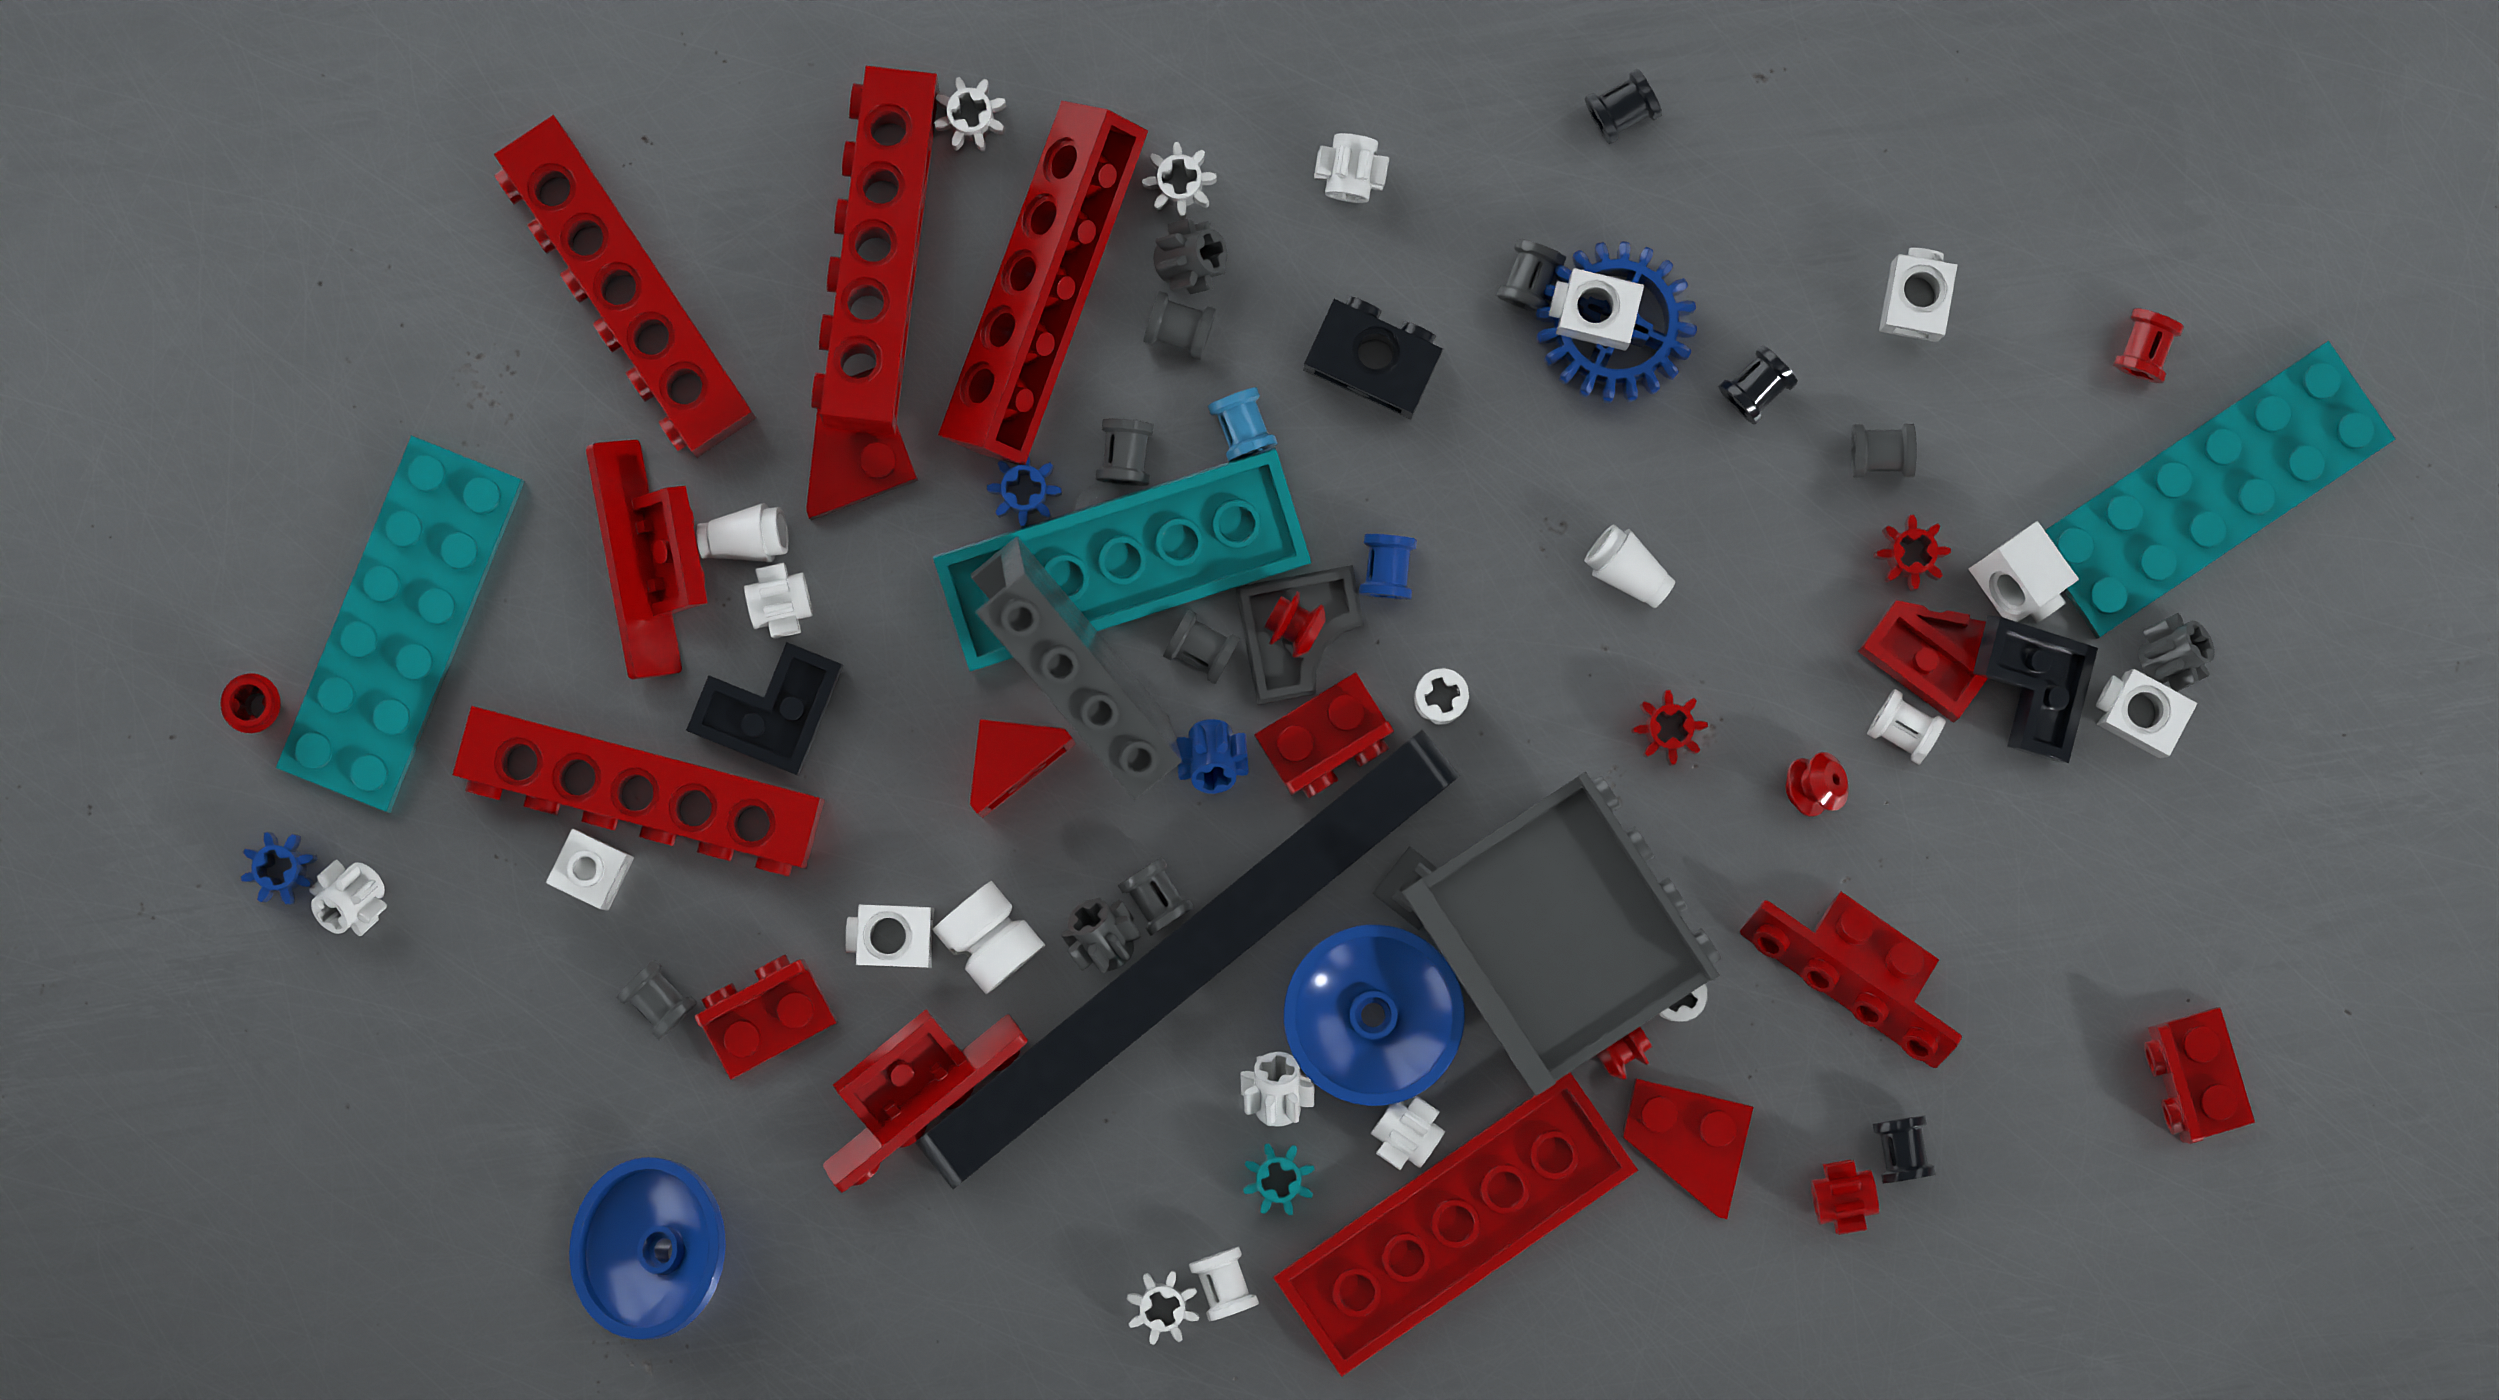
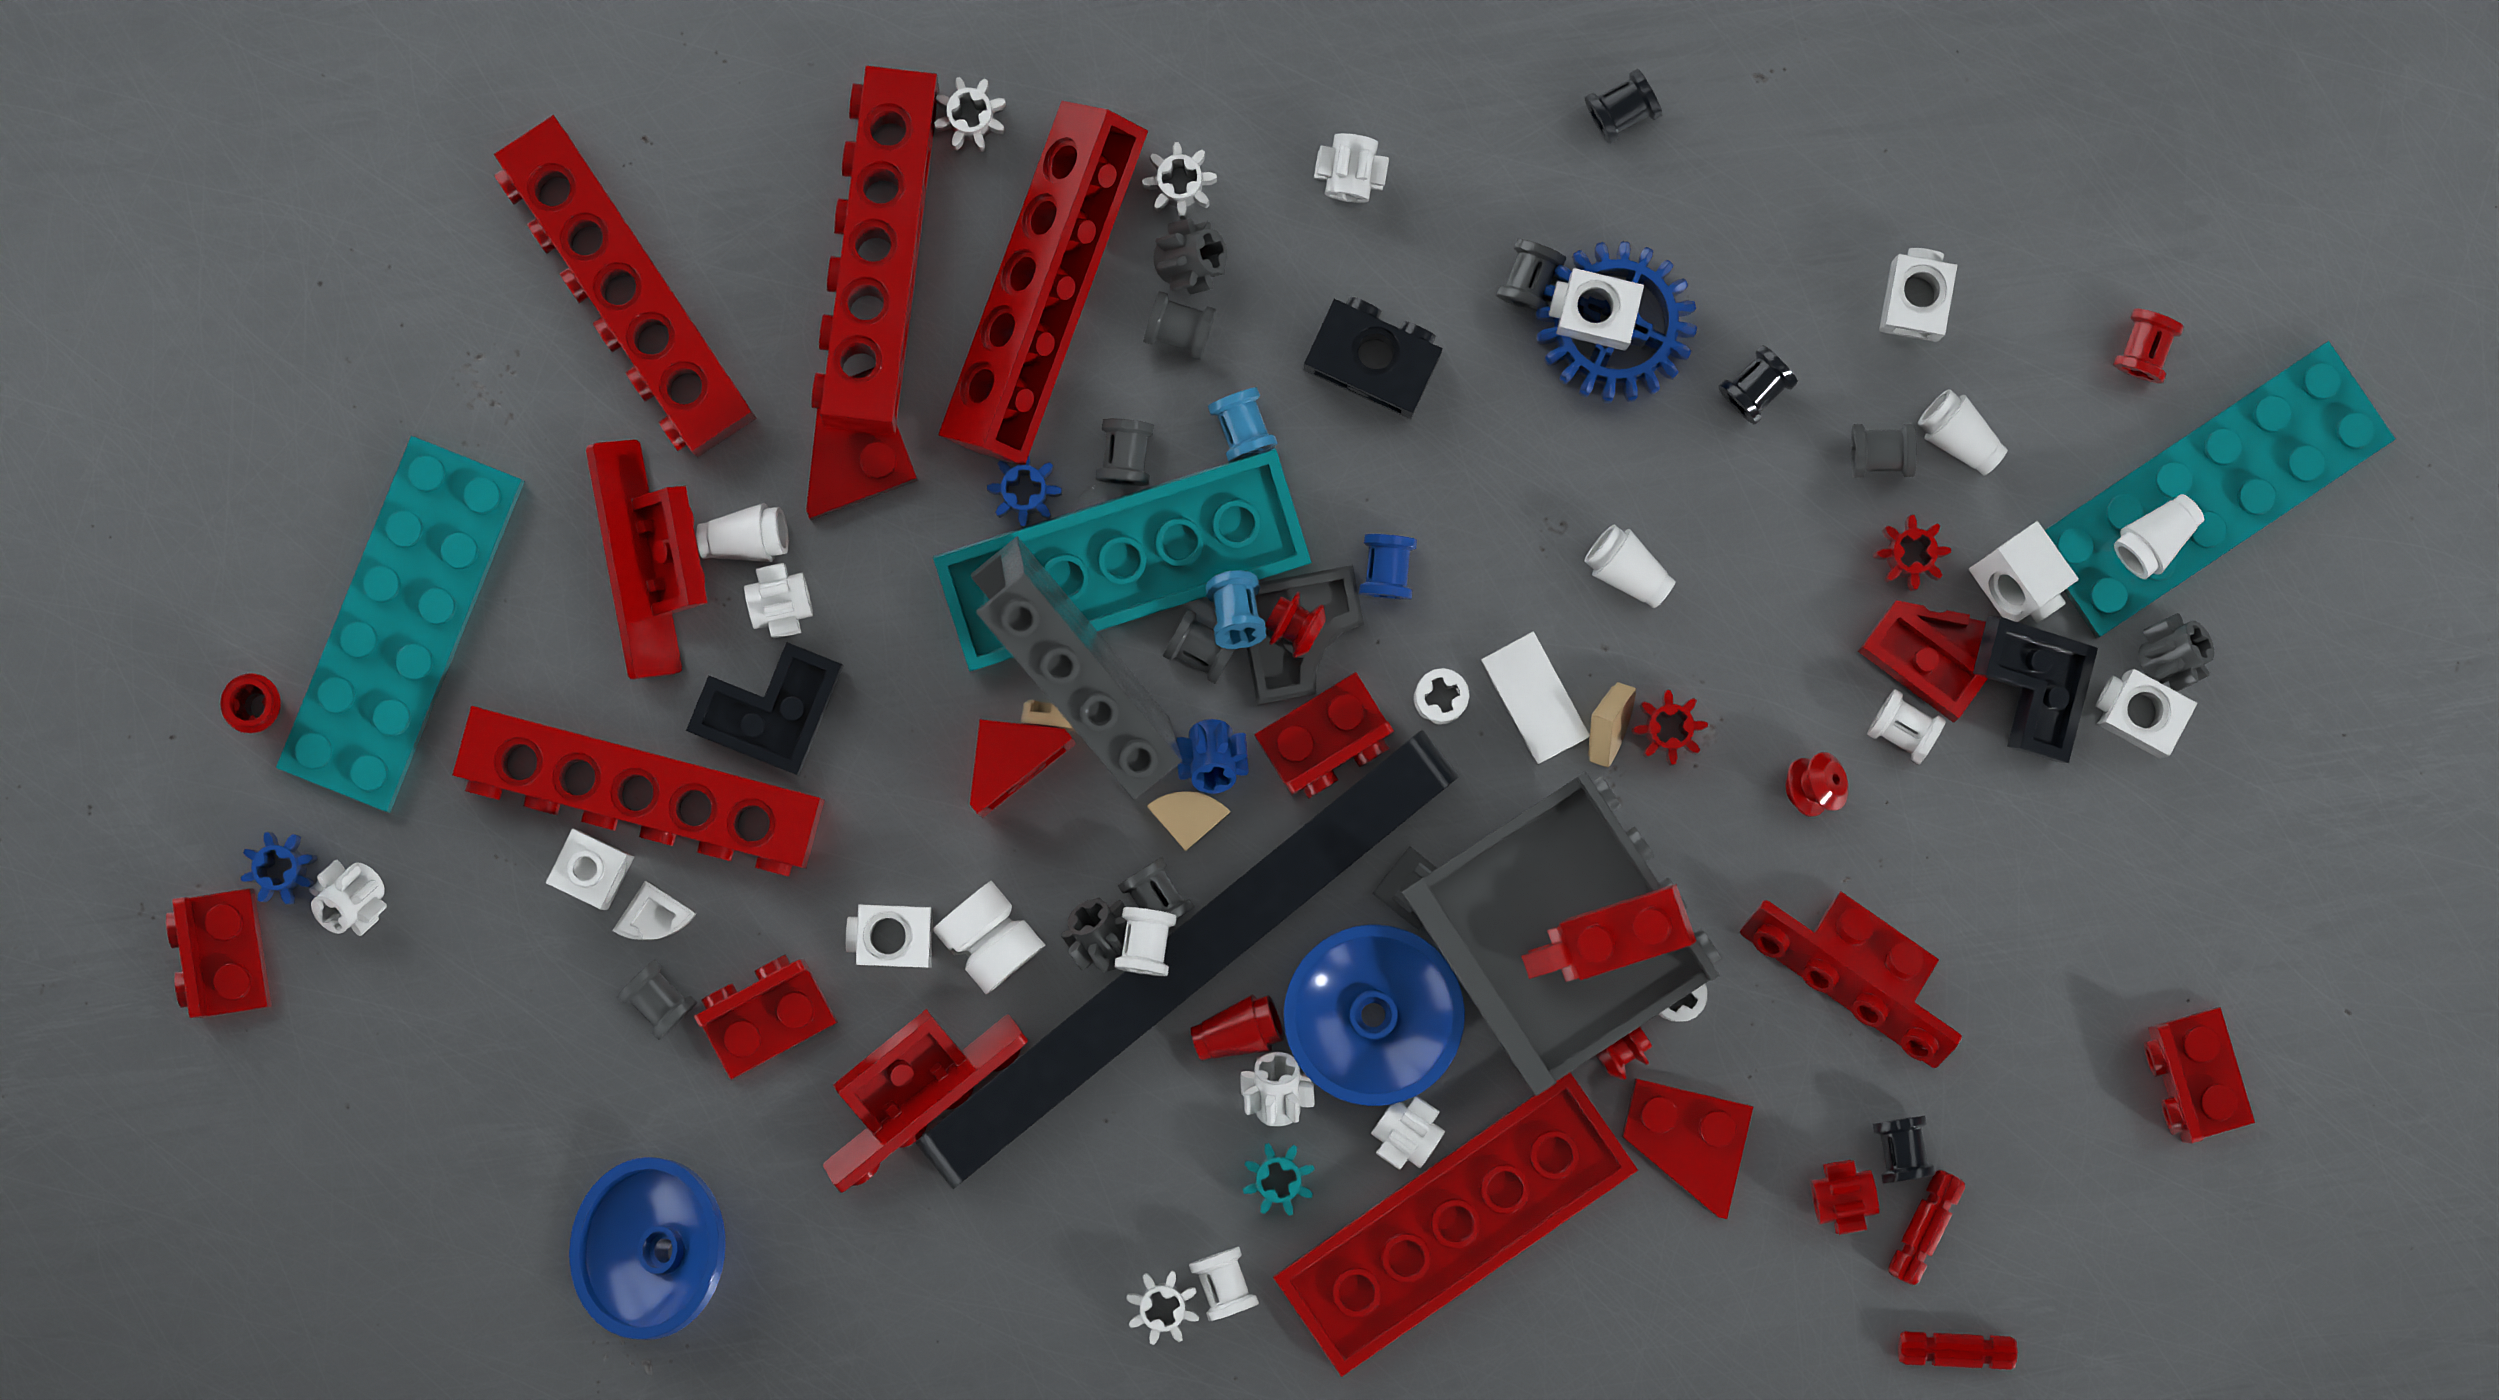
(218, 953): none -> red bracket
(653, 915): none -> white tile
(1043, 715): none -> tan tile
(1145, 941): none -> white bush
(1188, 815): none -> tan tile
(1236, 609): none -> dark azure bush
(1239, 1030): none -> red cone
(1535, 698): none -> white tile
(1610, 724): none -> tan tile
(1614, 936): none -> red hinge
(1926, 1227): none -> red axle
(1957, 1350): none -> red axle
(1962, 432): none -> white cone
(2157, 537): none -> white cone

